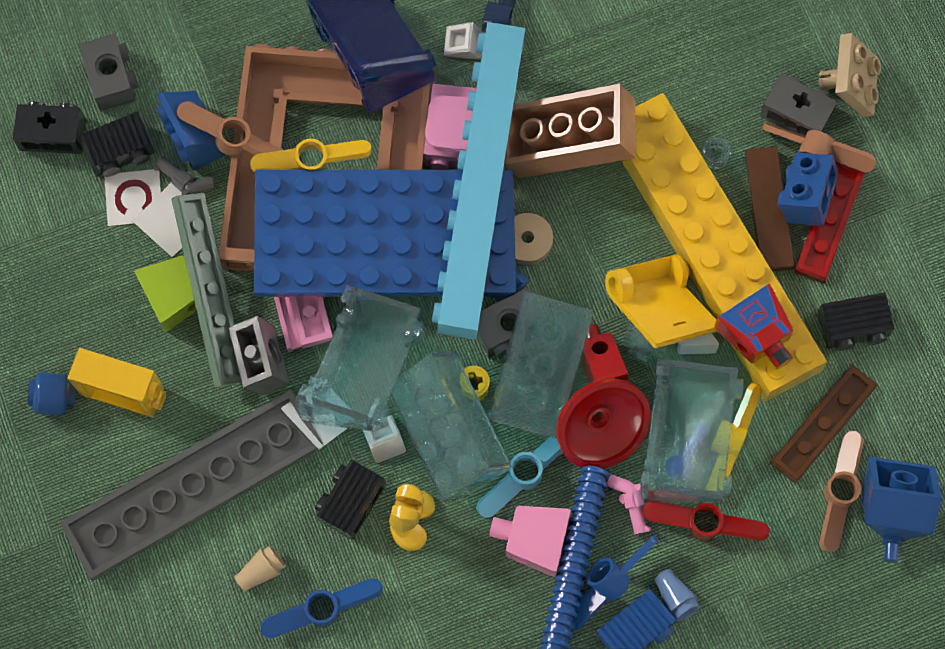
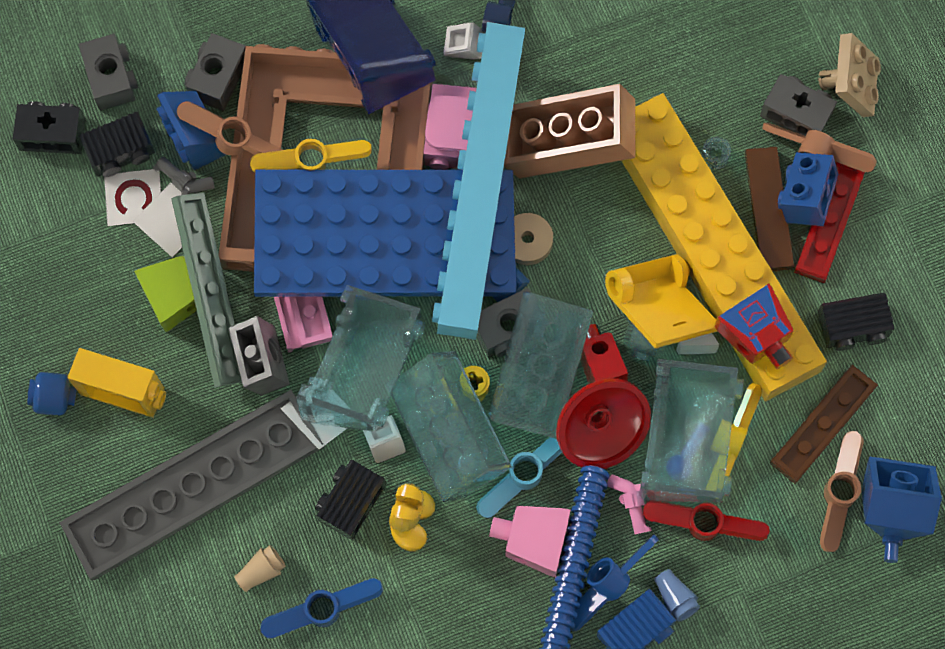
(217, 88): none -> dark grey brick

